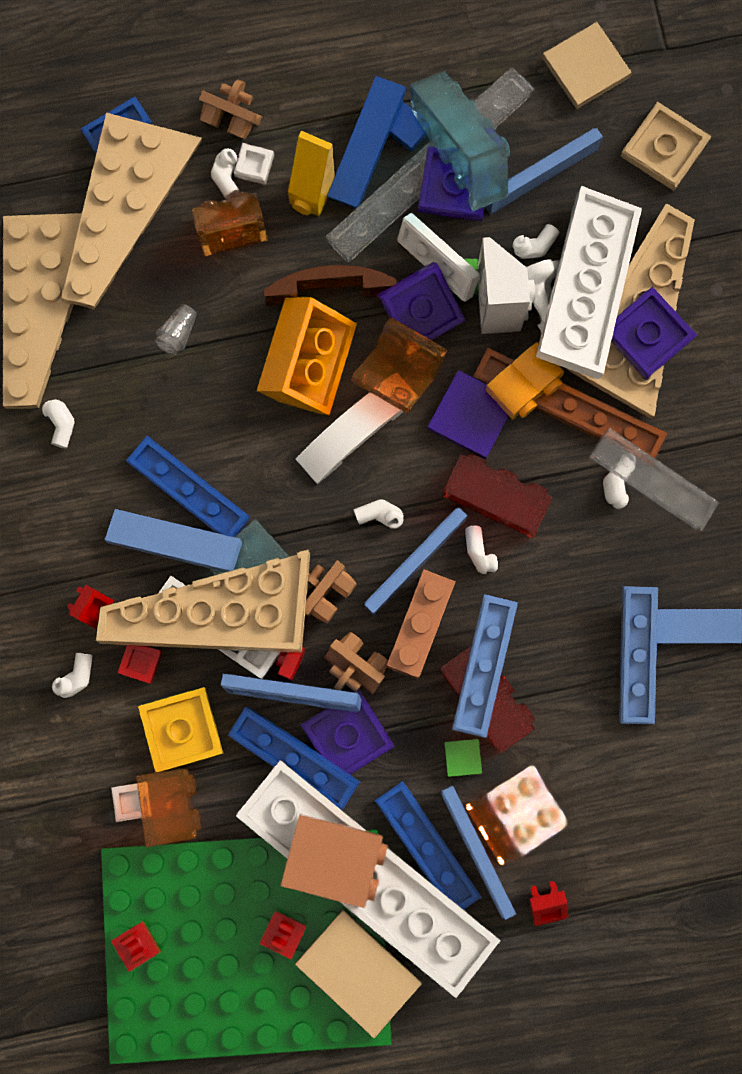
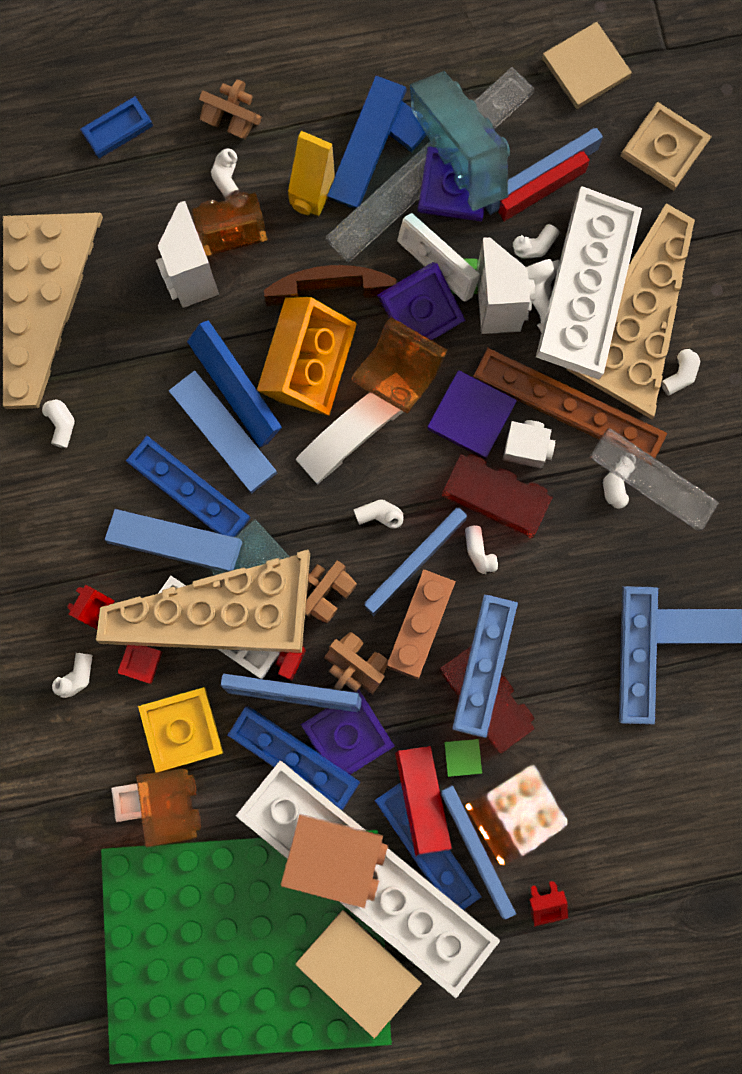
(126, 188): tan wing -> none
(136, 946): red tile -> none
(176, 330): clear cone -> none
(184, 260): none -> white slope
(223, 432): none -> medium blue tile
(234, 383): none -> blue tile
(253, 163): white tile -> none
(283, 934): red tile -> none
(423, 801): none -> tile
(524, 382): light orange brick -> none
(528, 444): none -> white brick
(543, 185): none -> red tile
(650, 333): dark purple tile -> none
(686, 375): none -> white arm

